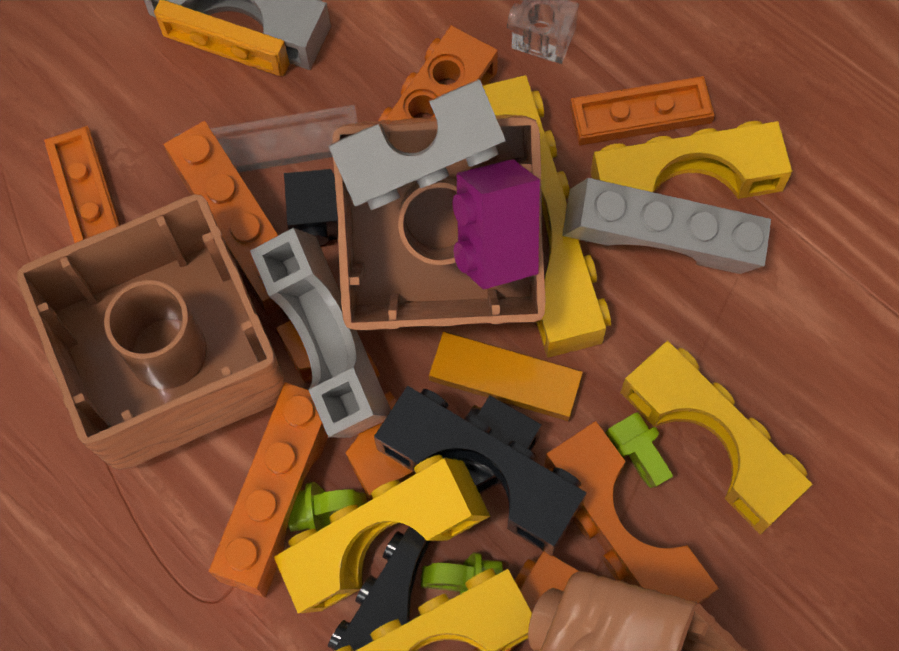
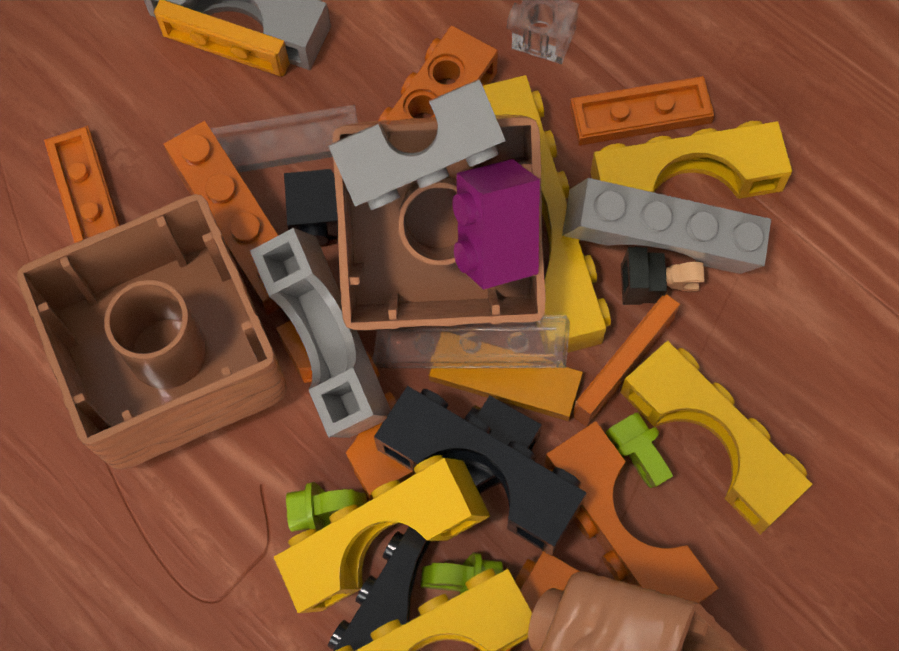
(264, 506): orange arch -> none
(476, 345): none -> clear tile
(625, 360): none -> orange tile
(646, 276): none -> pearl dark grey piece

